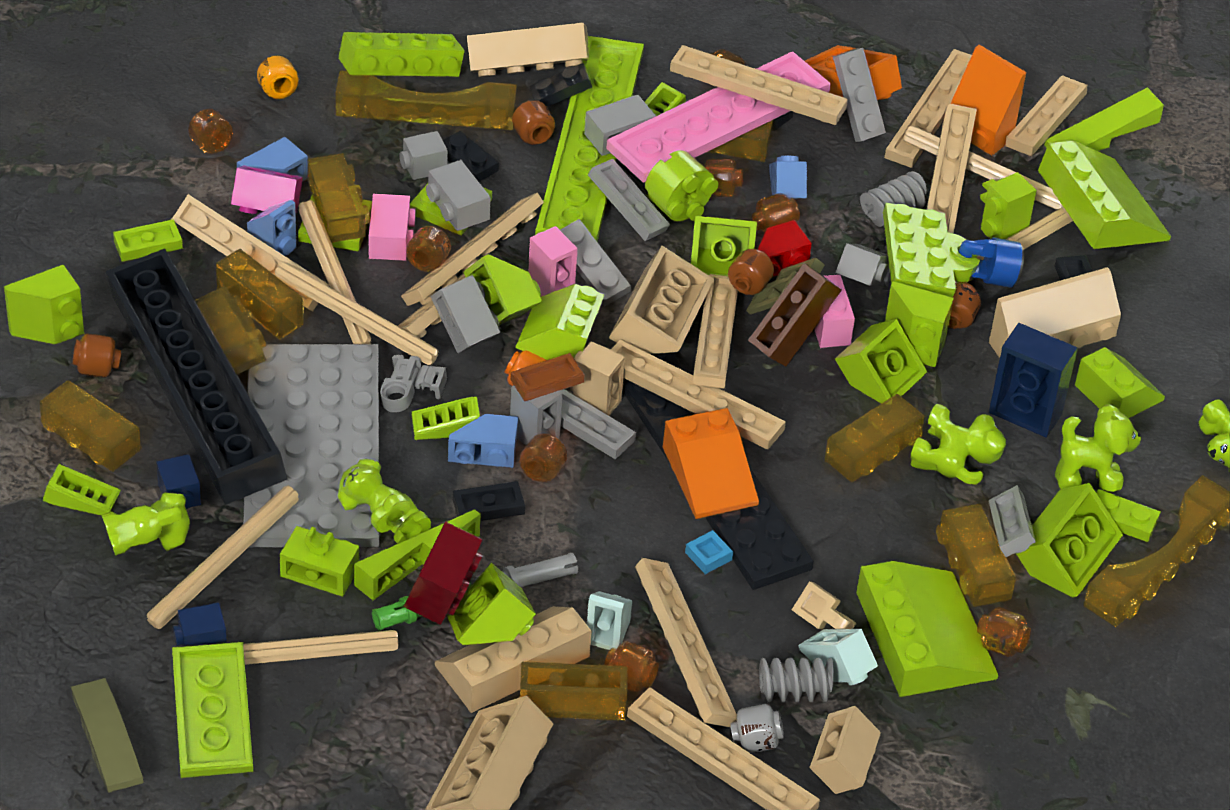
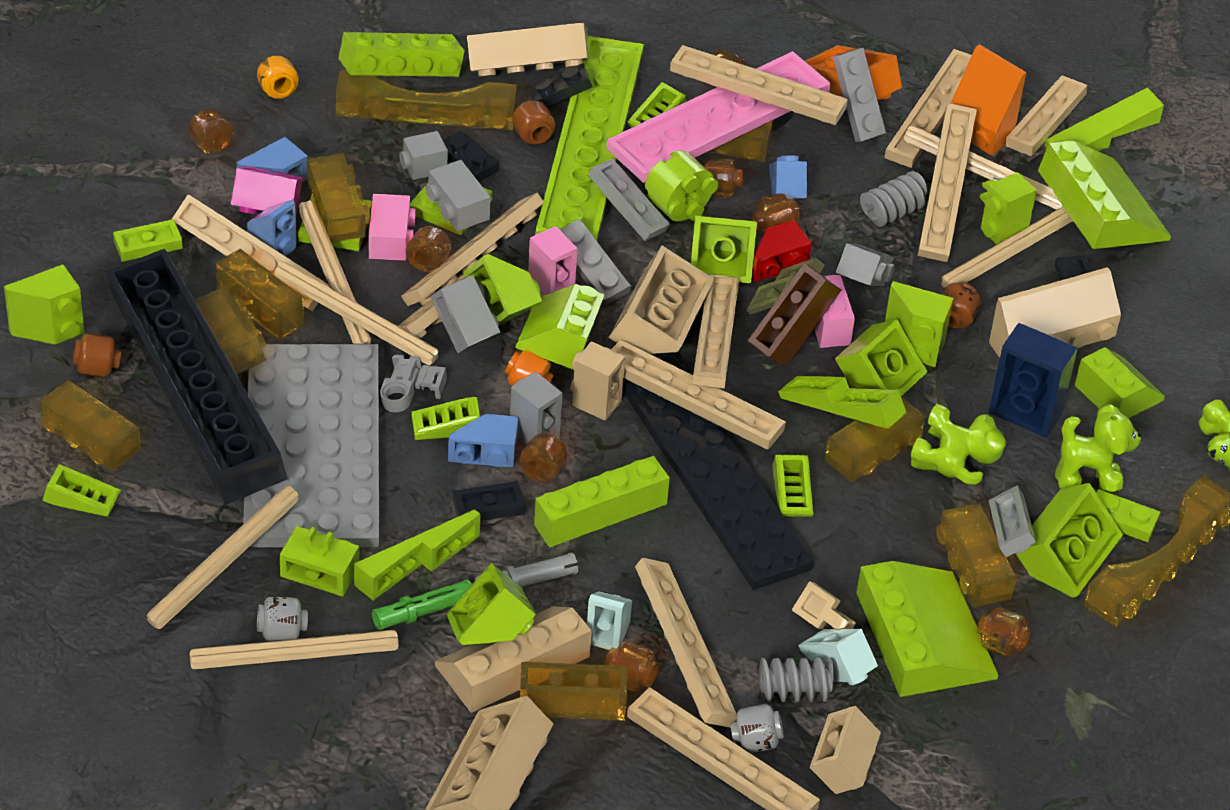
(107, 735): olive slope -> none
(143, 524): lime animal -> none
(179, 477): dark blue brick -> none
(200, 626): dark blue brick -> none
(212, 710): lime tile -> none
(281, 618): none -> light grey head
(389, 507): lime animal -> none
(445, 574): dark red brick -> none
(547, 377): dark orange tile -> none
(594, 426): light grey plate -> none
(601, 501): none -> lime brick
(614, 119): light grey brick -> none
(709, 552): dark azure plate -> none
(710, 462): orange slope -> none
(750, 271): dark orange head -> none
(793, 464): none -> lime slope
(833, 395): none -> lime slope
(933, 259): lime plate -> none

